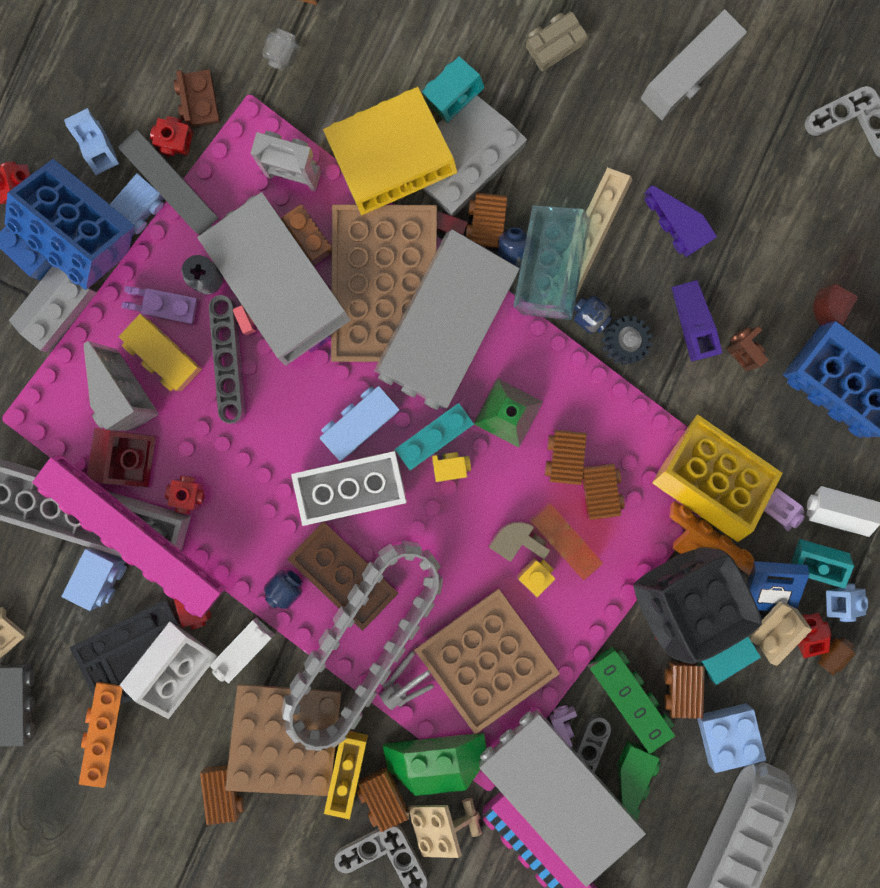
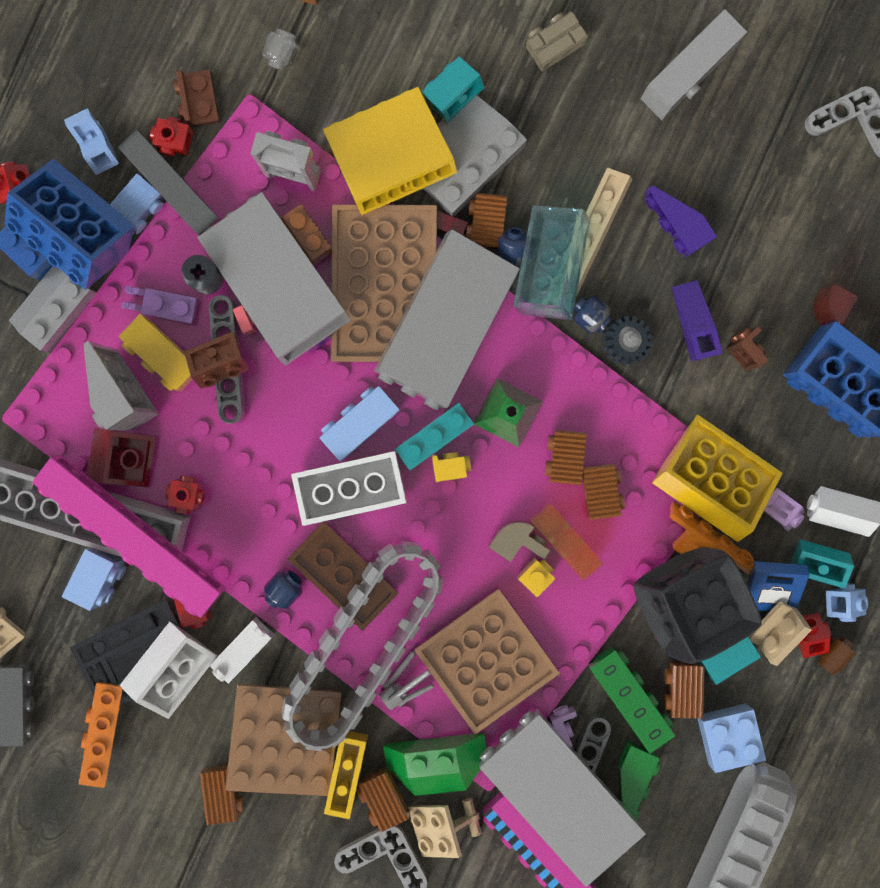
(215, 360): none -> copper bracket

